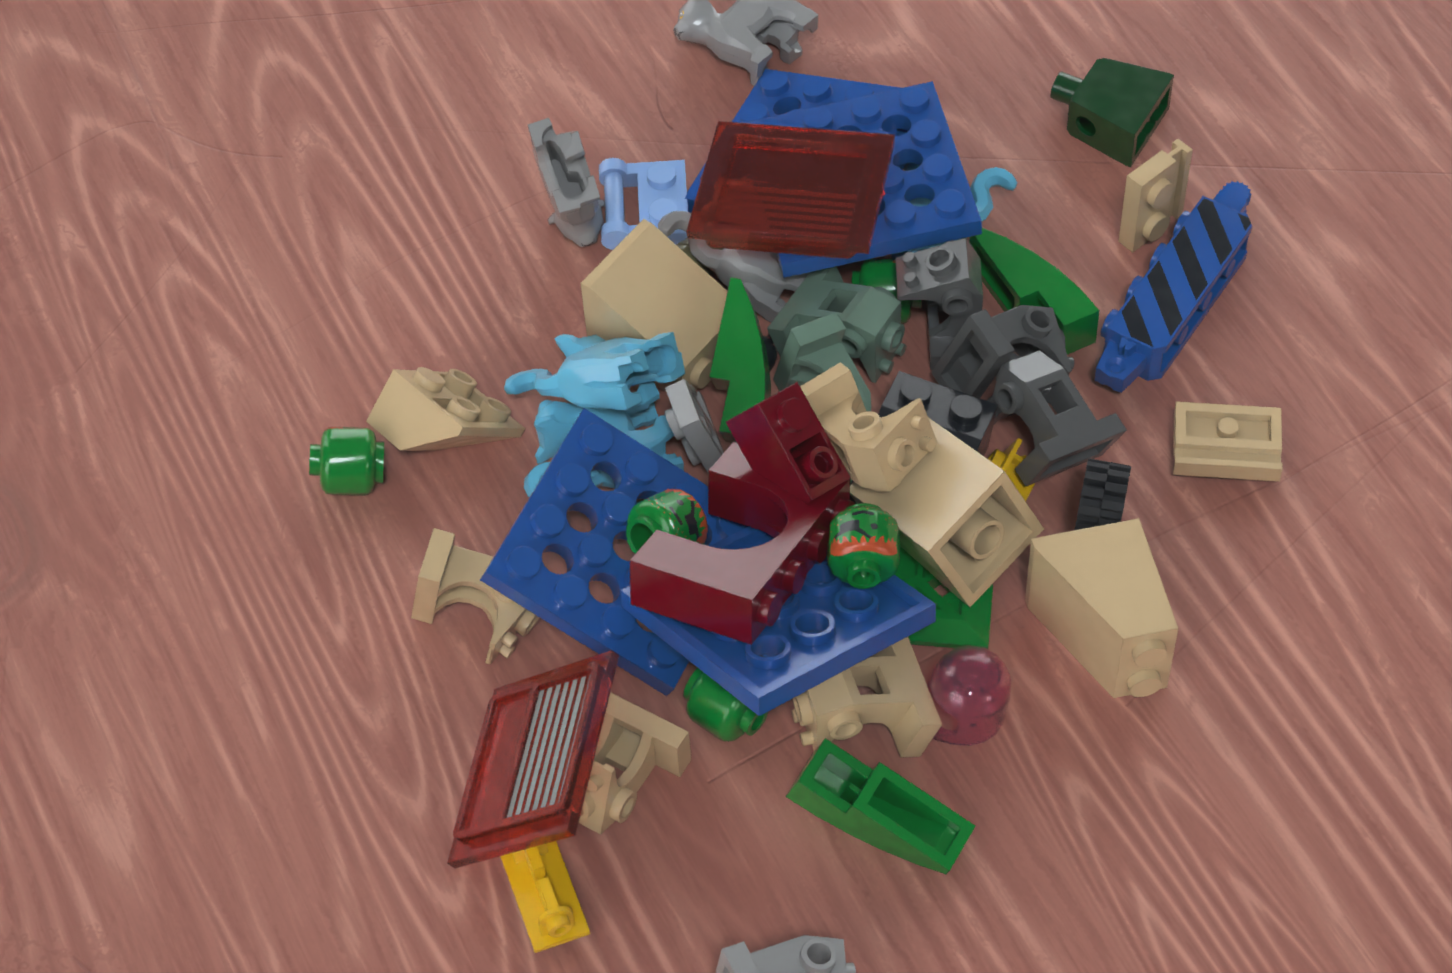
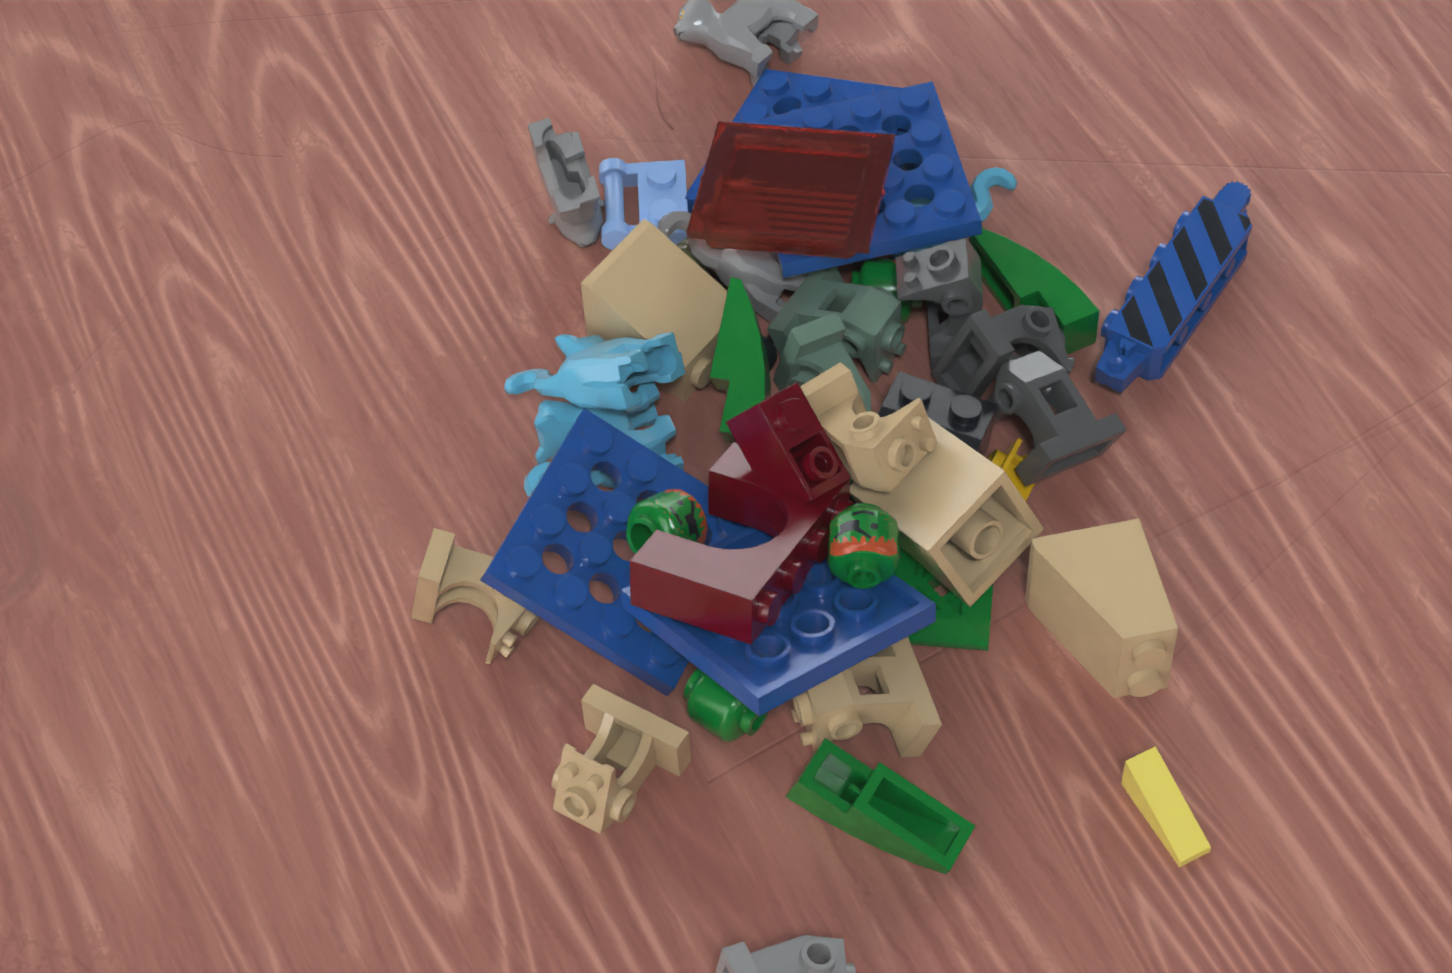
(347, 461): green head -> none
(439, 411): tan slope -> none
(533, 761): clear red piece -> none
(545, 896): yellow hinge -> none
(693, 424): light grey wing -> none
(973, 689): clear pink helmet -> none
(1102, 494): black tyre -> none
(1115, 106): dark green torso -> none
(1153, 195): tan plate -> none
(1164, 806): none -> light yellow piece
(1227, 441): tan plate -> none

